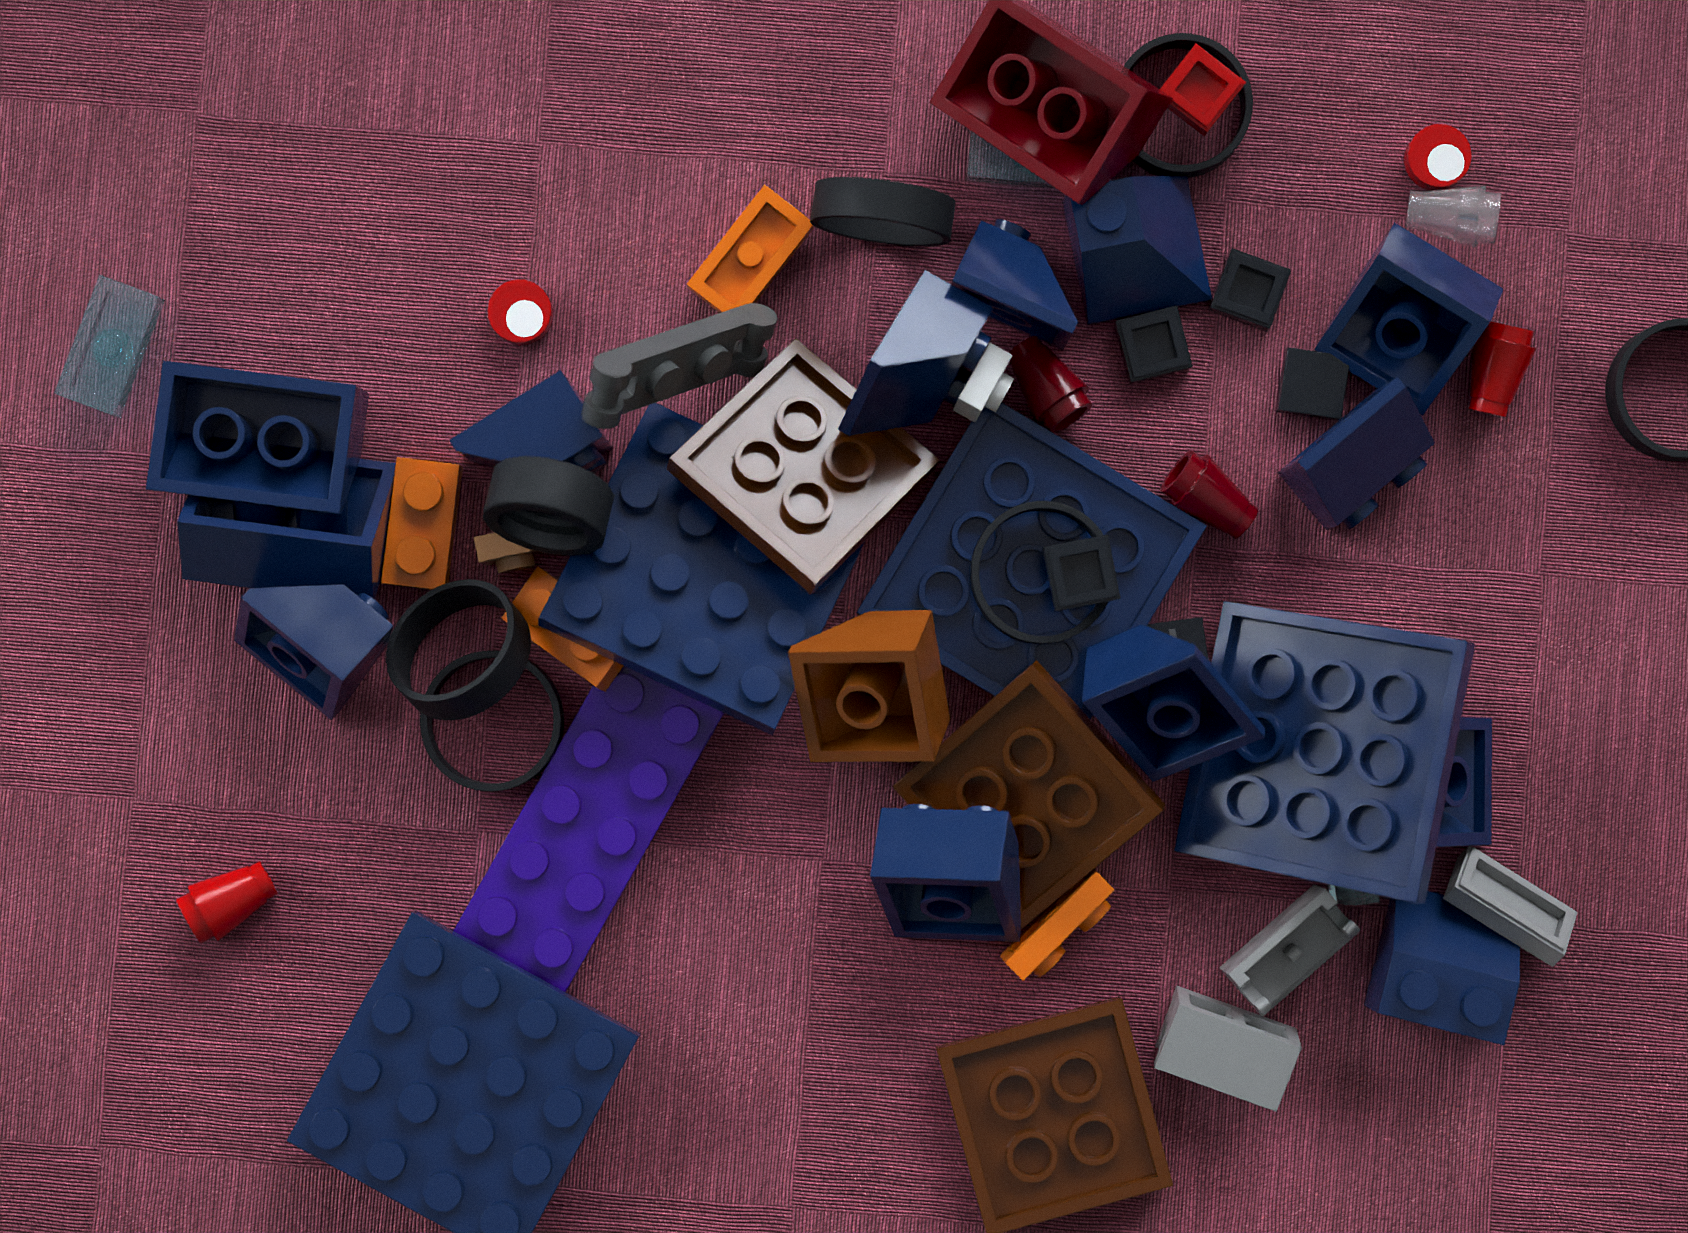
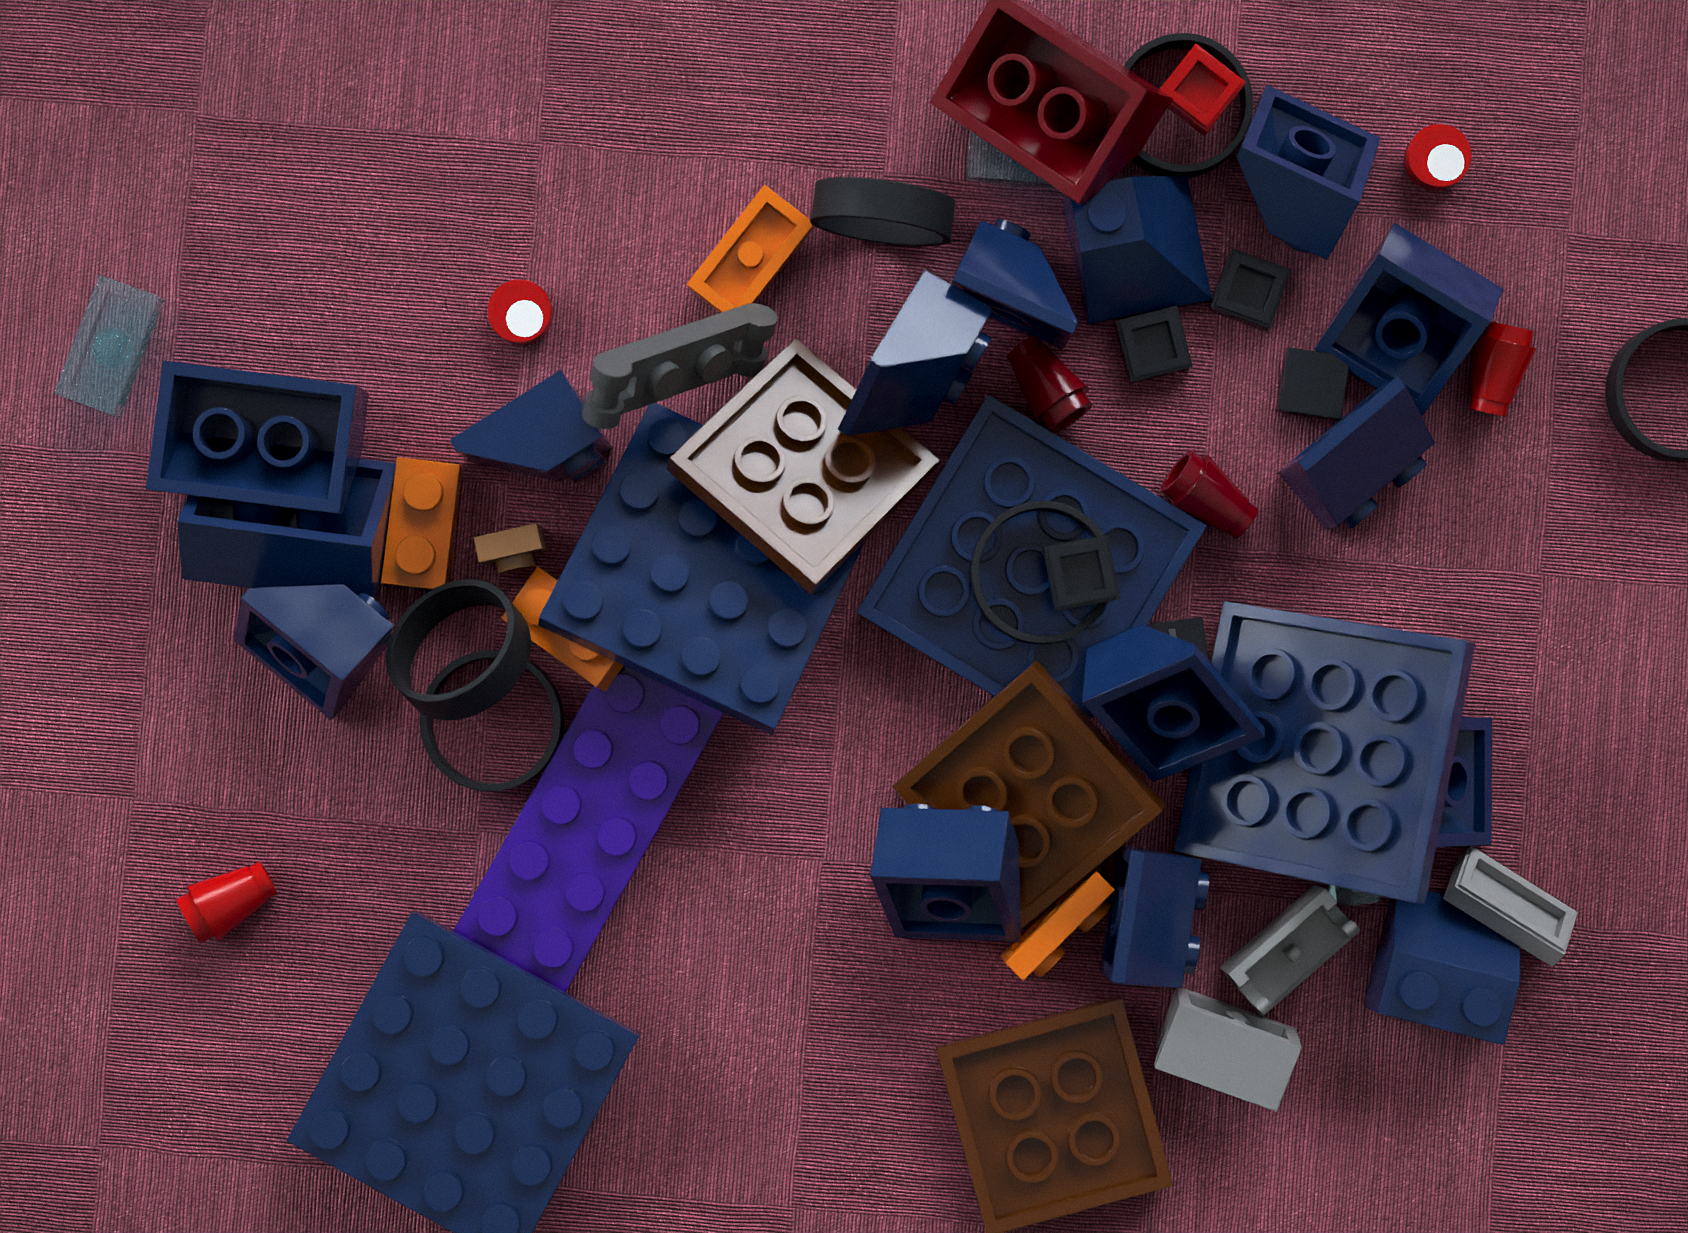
(548, 505): black tyre -> none
(872, 689): dark orange slope -> none
(986, 385): white plate -> none
(1152, 918): none -> dark blue slope
(1305, 170): none -> dark blue slope
(1456, 214): clear cone -> none

